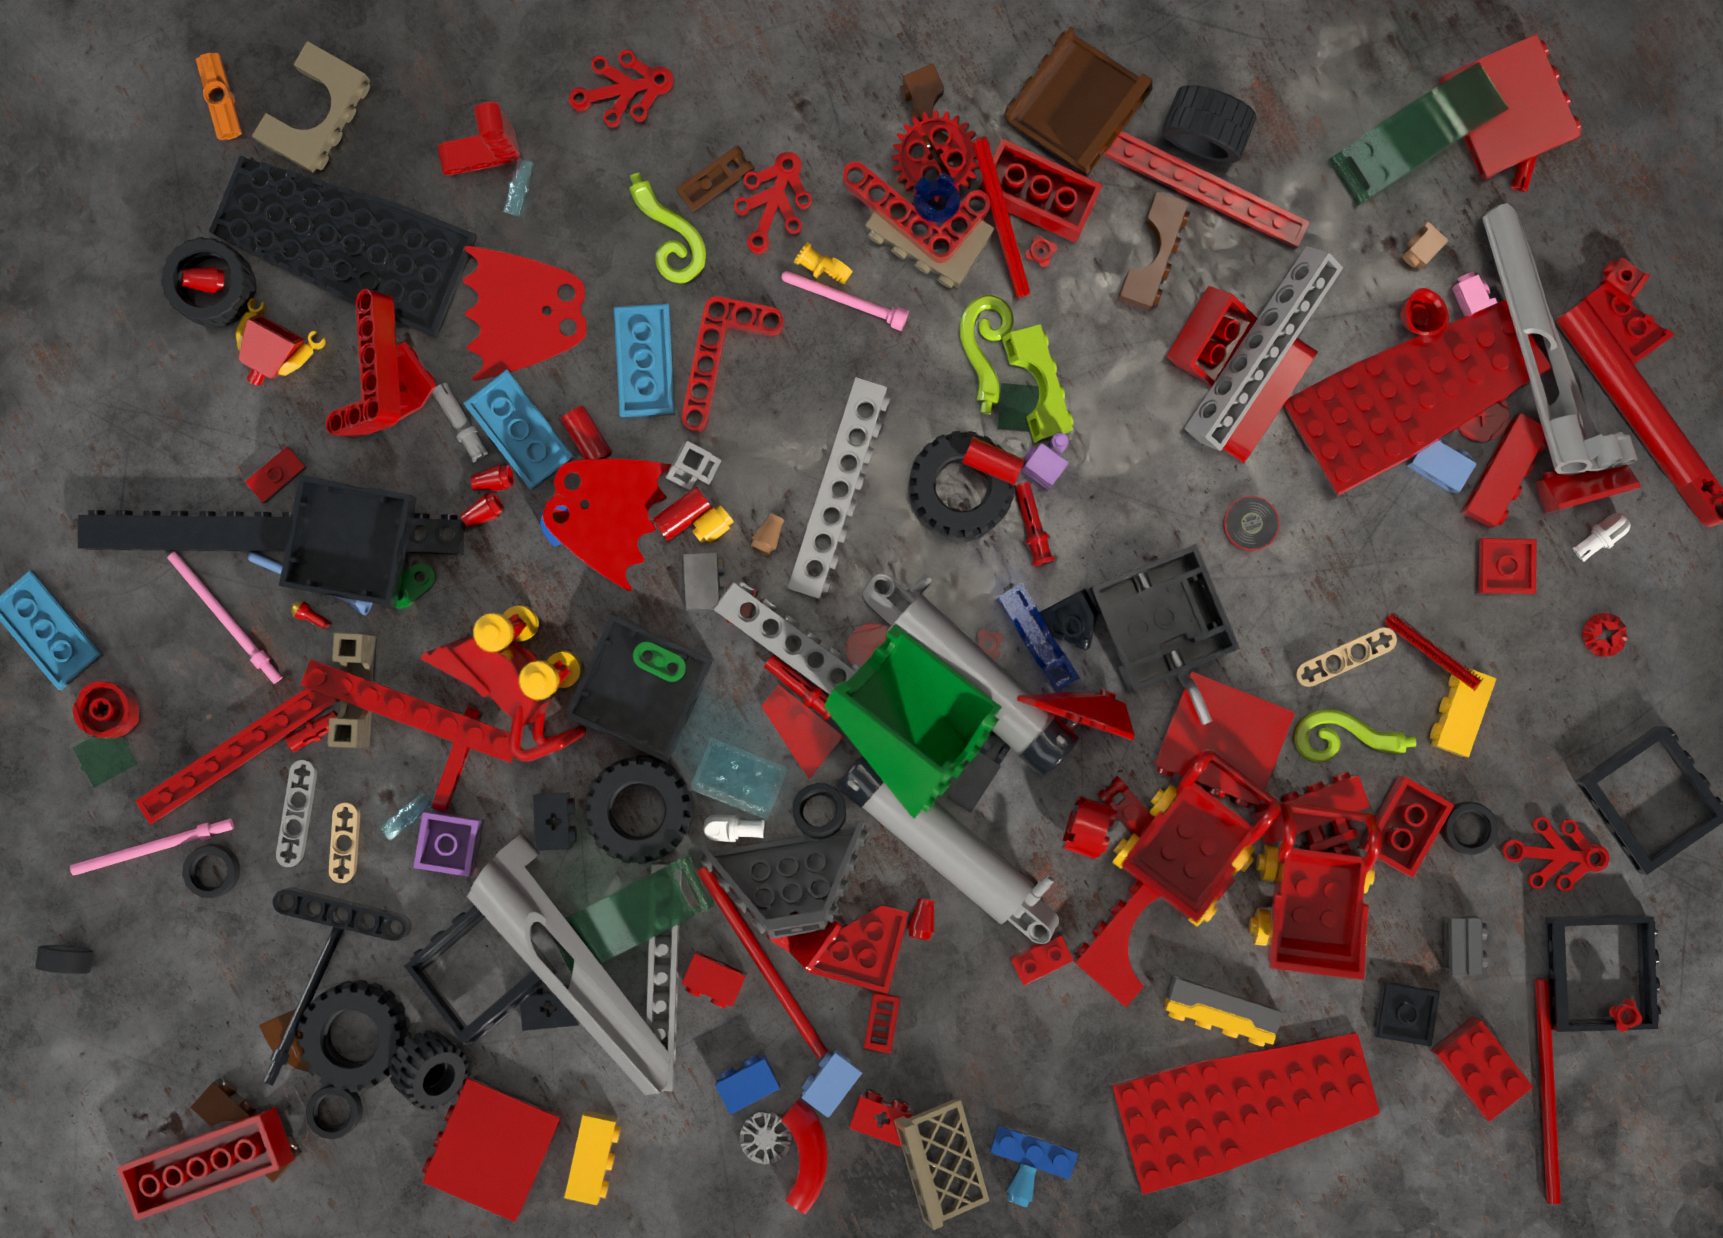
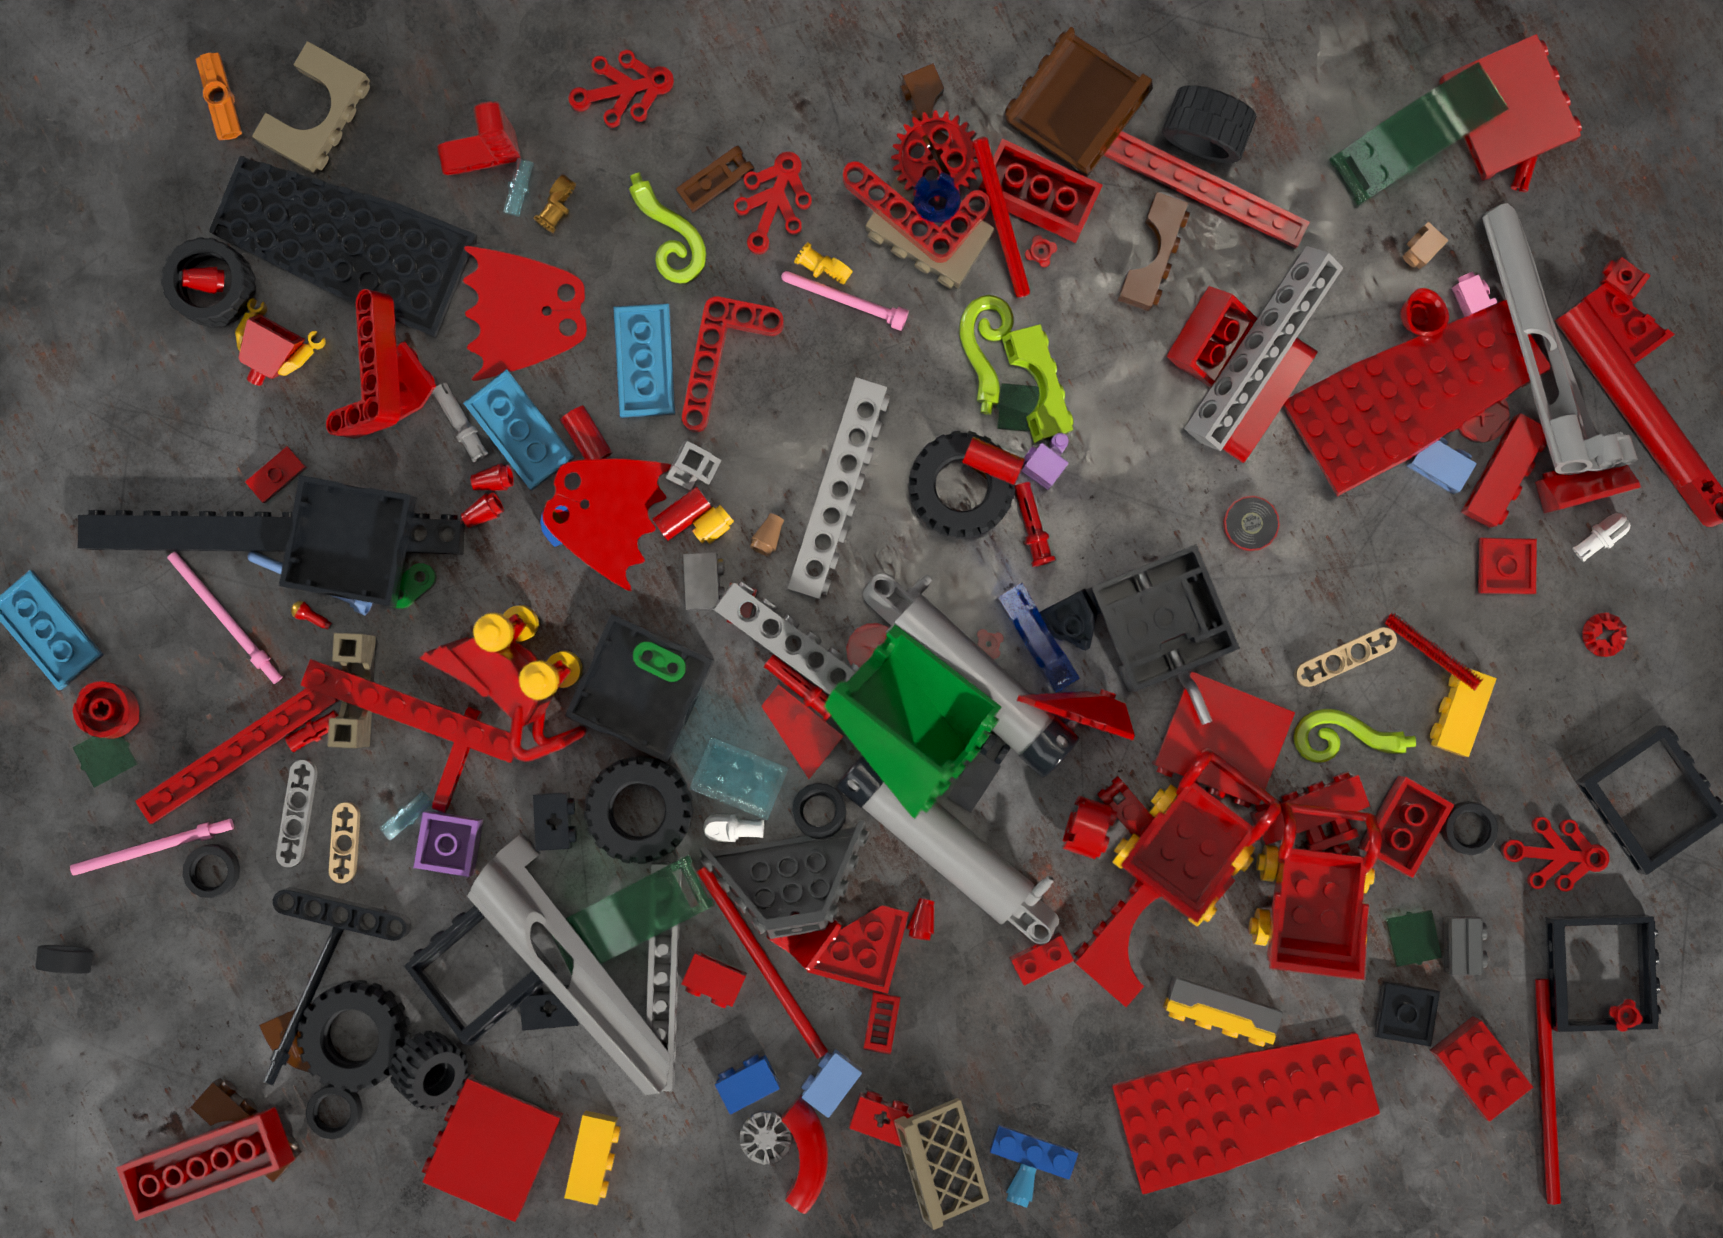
(554, 209): none -> pearl gold connector
(1414, 938): none -> clear green piece

